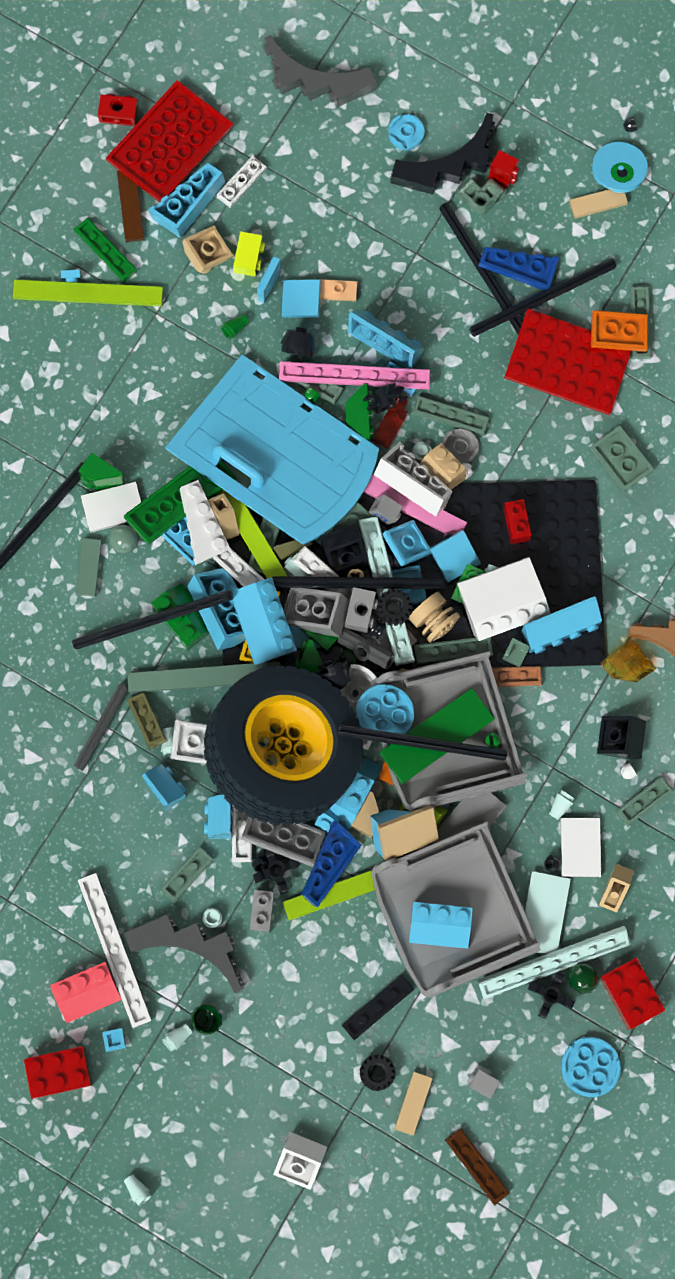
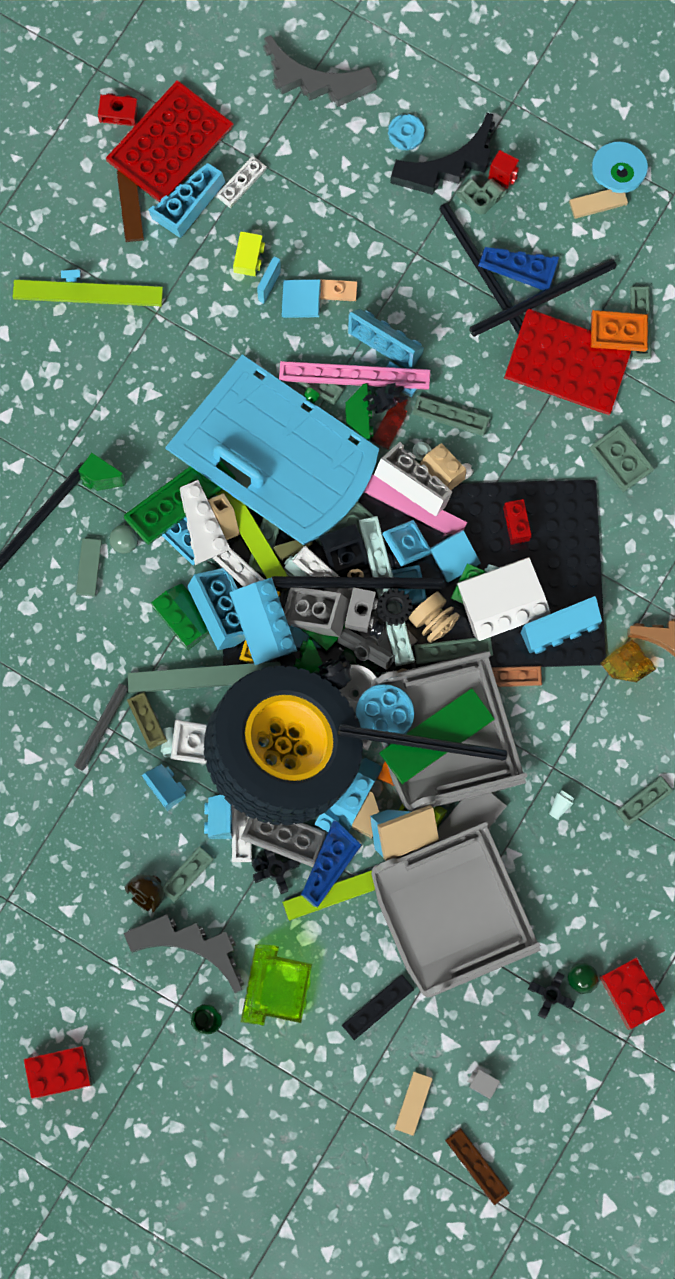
(85, 992): coral slope -> none
(105, 250): green tile -> none
(107, 507): white tile -> none
(114, 950): white plate -> none
(114, 1040): medium azure plate -> none
(137, 1190): light aqua cone -> none
(146, 891): none -> dark brown cylinder
(153, 619): black axle -> none
(175, 1038): light aqua cone -> none
(206, 249): tan slope -> none
(212, 917): light aqua plate -> none
(234, 326): green cone -> none
(261, 911): light grey brick -> none
(275, 987): none -> clear neon green windscreen
(299, 342): black cone -> none
(300, 1160): white slope -> none
(365, 1072): black tyre -> none
(386, 509): light grey brick -> none
(440, 925): medium azure slope -> none
(462, 445): light grey tile -> none
(496, 739): green hinge -> none
(516, 652): sand green panel -> none
(546, 909): light aqua tile -> none
(548, 863): black hinge -> none
(553, 962): light aqua tile -> none
(580, 847): white tile -> none
(590, 1067): medium azure tile -> none
(616, 888): tan slope -> none
(621, 737): black slope -> none
(627, 771): white hinge -> none
(630, 125): black hinge -> none

